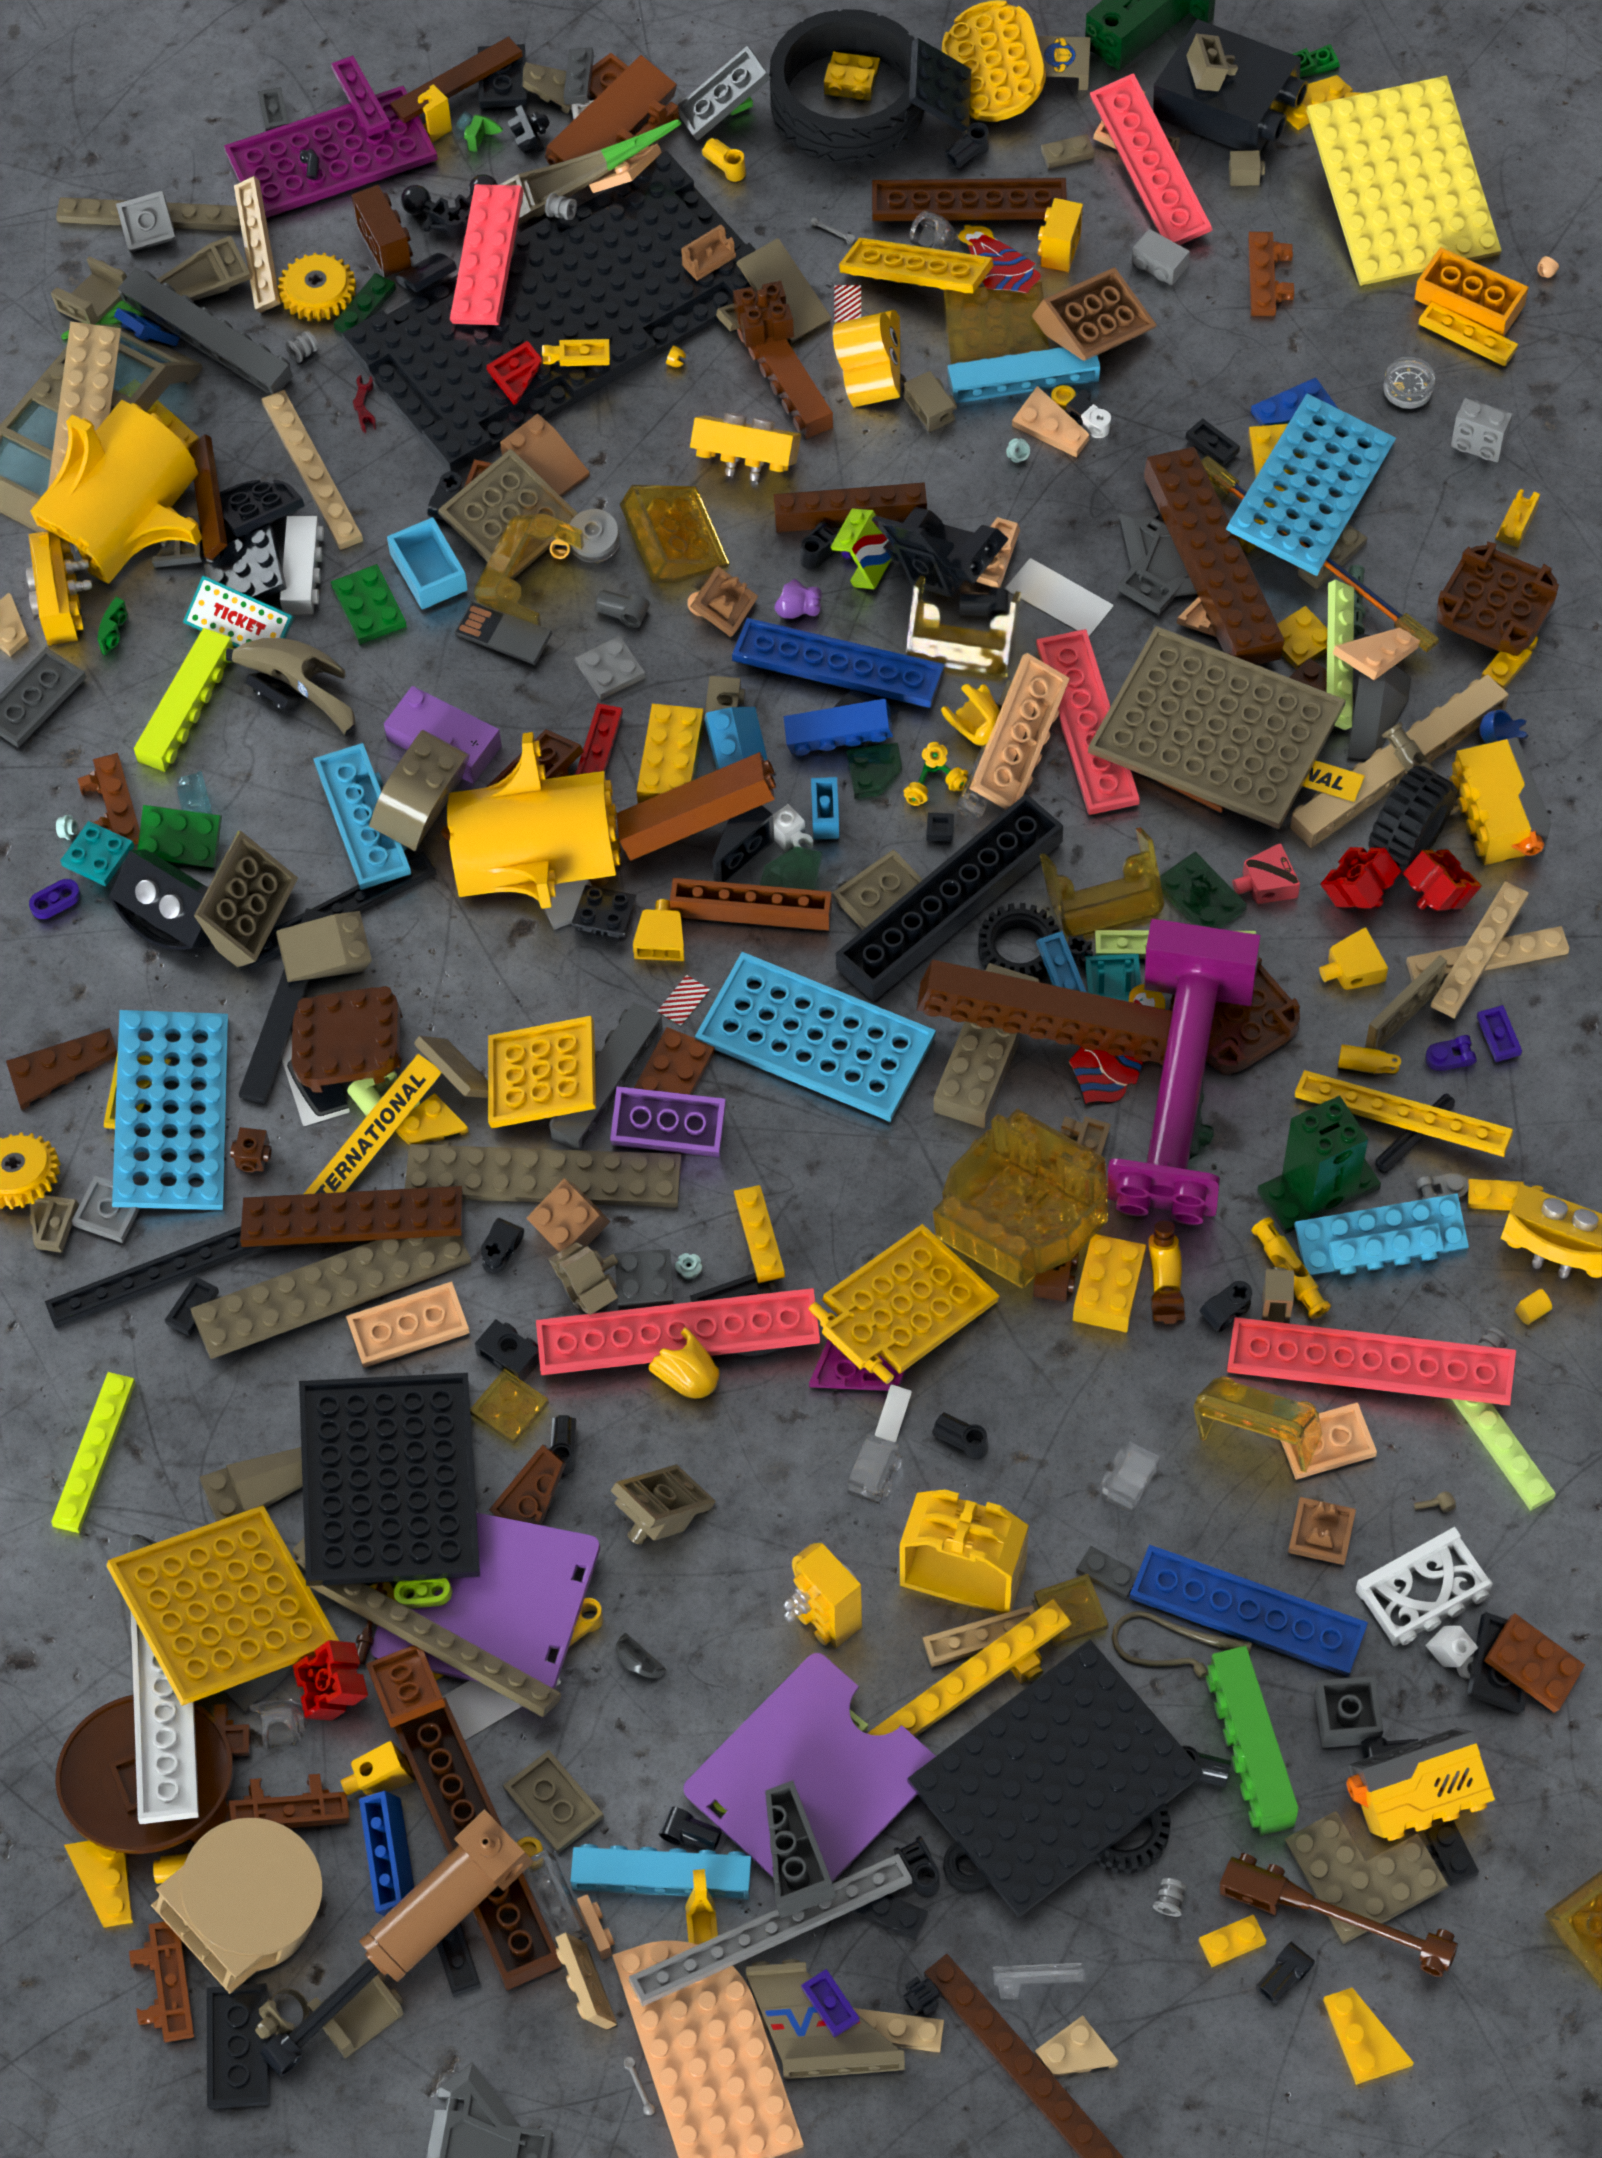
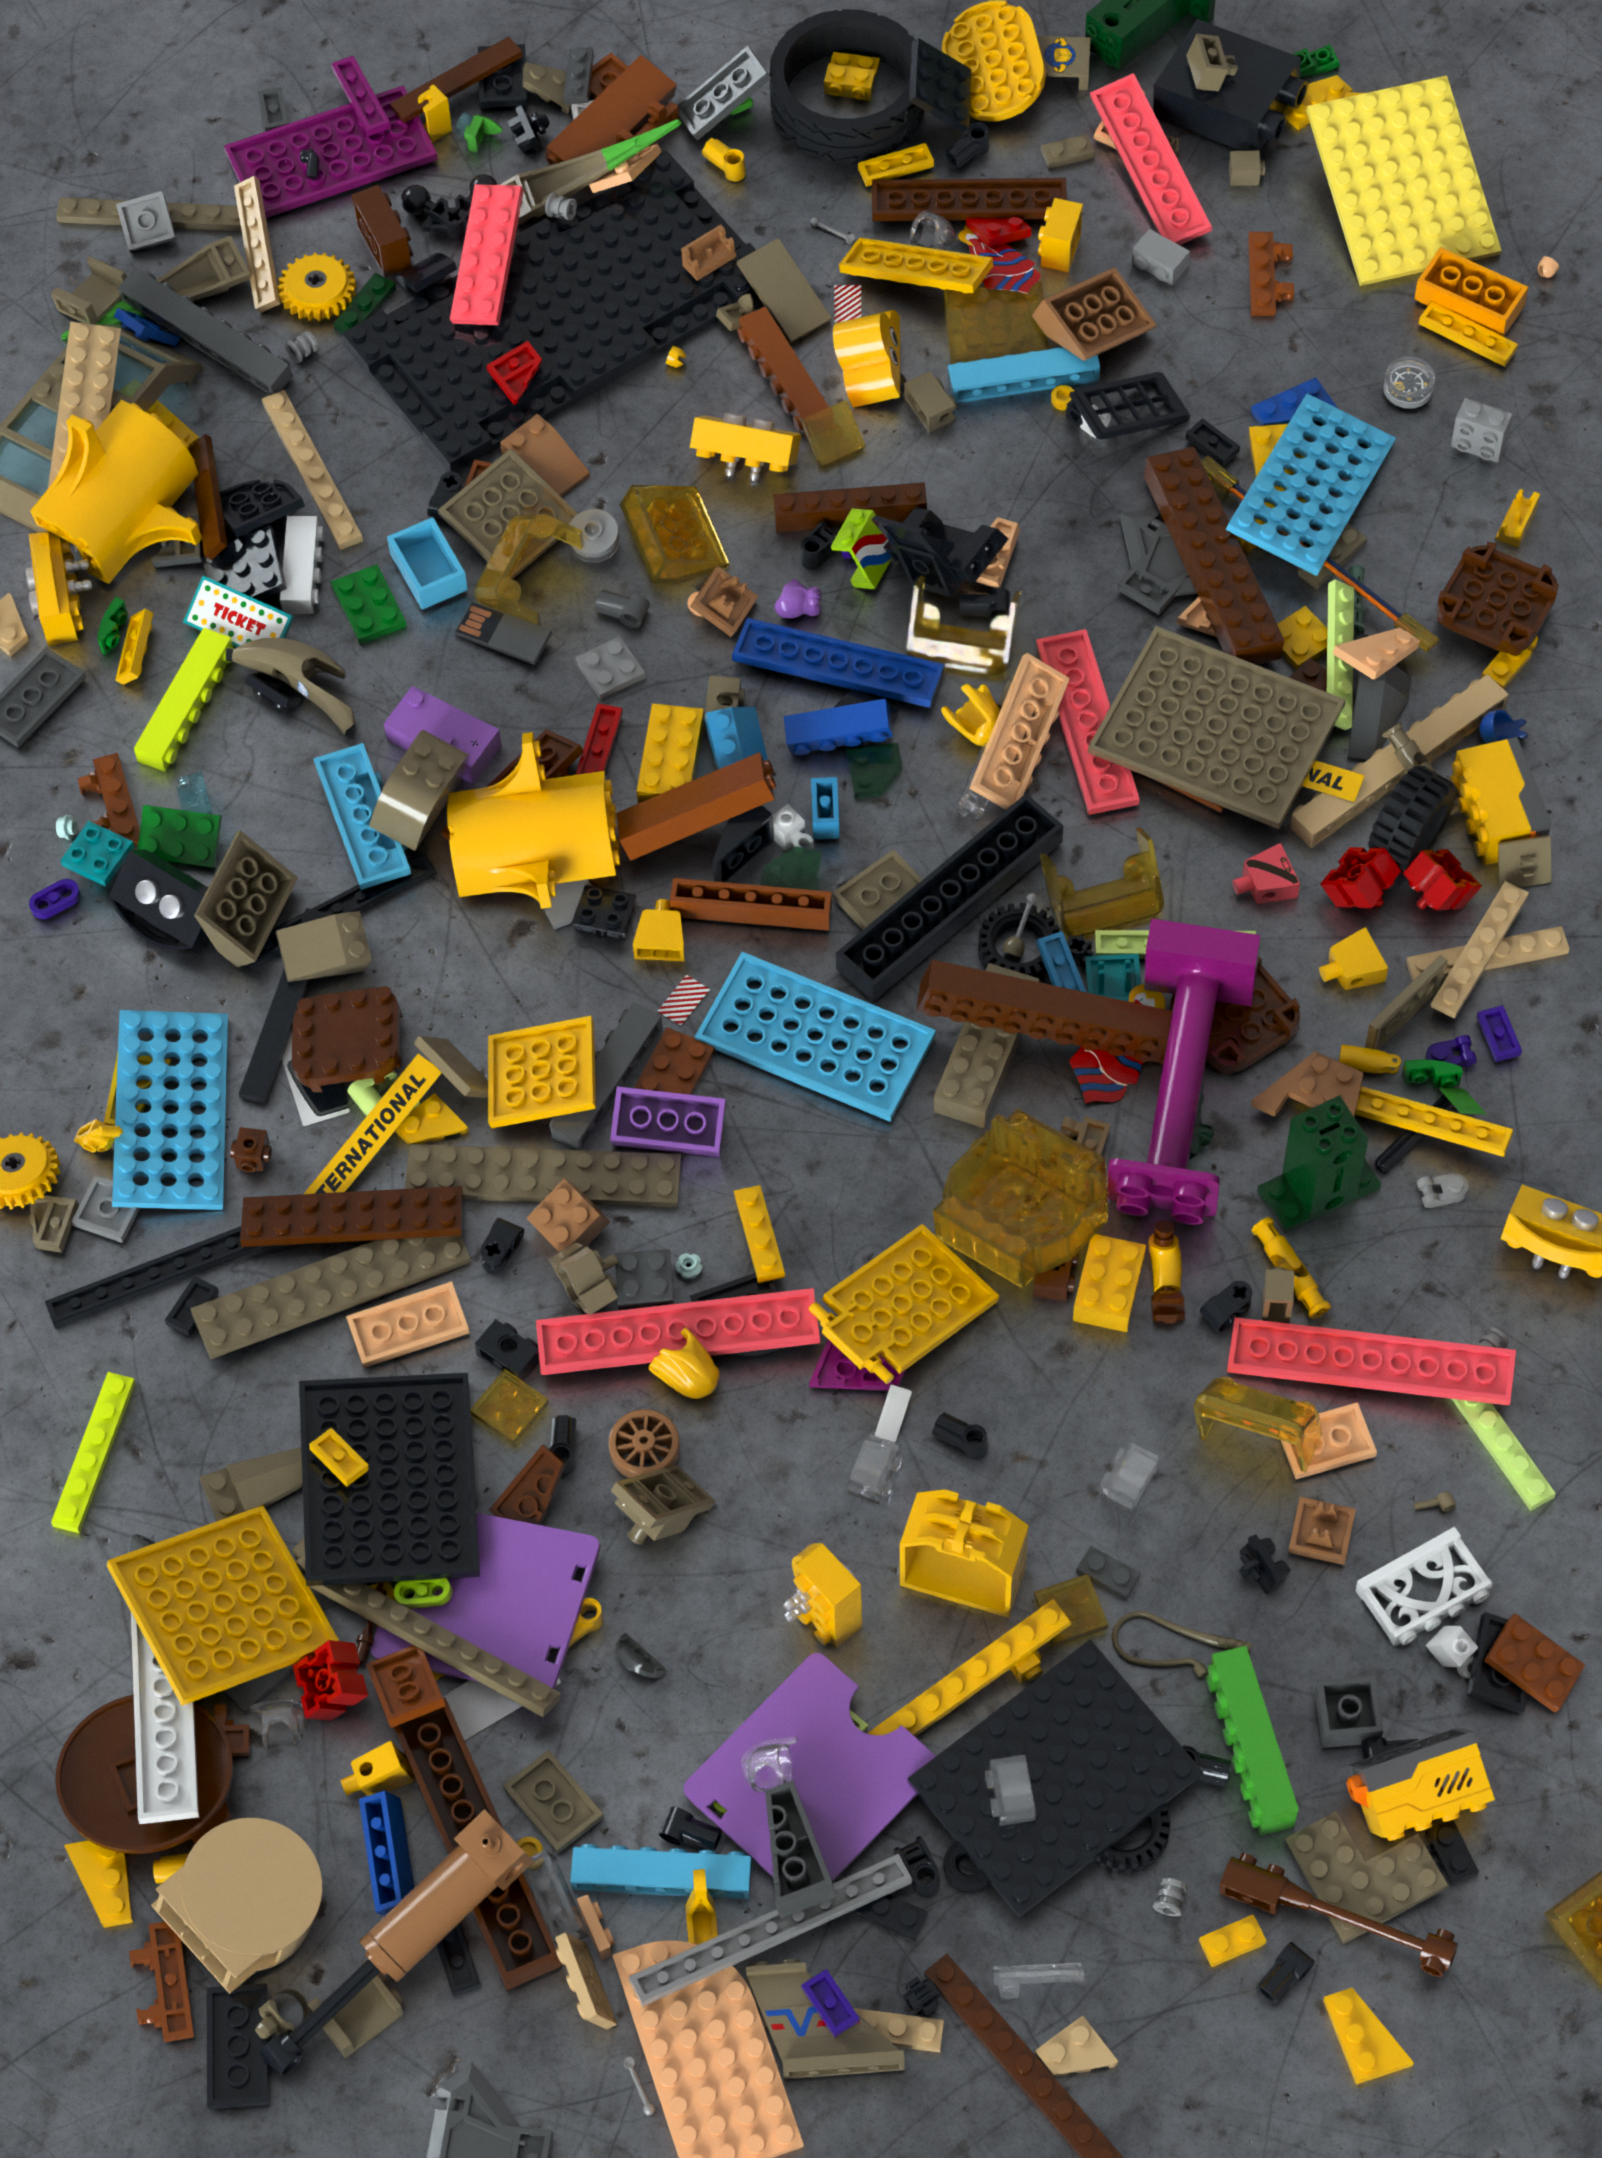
(48, 1068): reddish brown wing -> none
(97, 1136): none -> yellow piece
(134, 646): none -> yellow plate
(296, 1811): dark orange hinge -> none
(339, 1457): none -> yellow plate
(358, 403): dark red piece -> none
(559, 553): yellow hinge -> none
(578, 352): yellow plate -> none
(643, 1442): none -> medium nougat wheel
(763, 313): reddish brown brick -> none
(769, 1755): none -> clear piece
(832, 432): none -> clear yellow plate
(896, 164): none -> yellow plate
(934, 760): yellow plant -> none
(940, 827): black plate -> none
(972, 1637): tan plate -> none
(998, 230): none -> red wing
(1011, 1790): none -> clear brick
(1014, 944): none -> hinge
(1023, 450): light aqua plate -> none
(1050, 423): light nougat wing -> none
(1059, 596): white sticker -> none
(1178, 414): none -> black piece
(1201, 893): clear green plate -> none
(1248, 1610): blue plate -> none
(1260, 1565): none -> black hips
(1313, 1083): none -> medium nougat wing
(1382, 1236): medium azure plate -> none
(1440, 1072): none -> green slope
(1462, 1101): none -> bright green sticker
(1493, 1194): yellow plate -> none
(1525, 861): none -> dark tan piece
(1533, 1306): yellow brick -> none

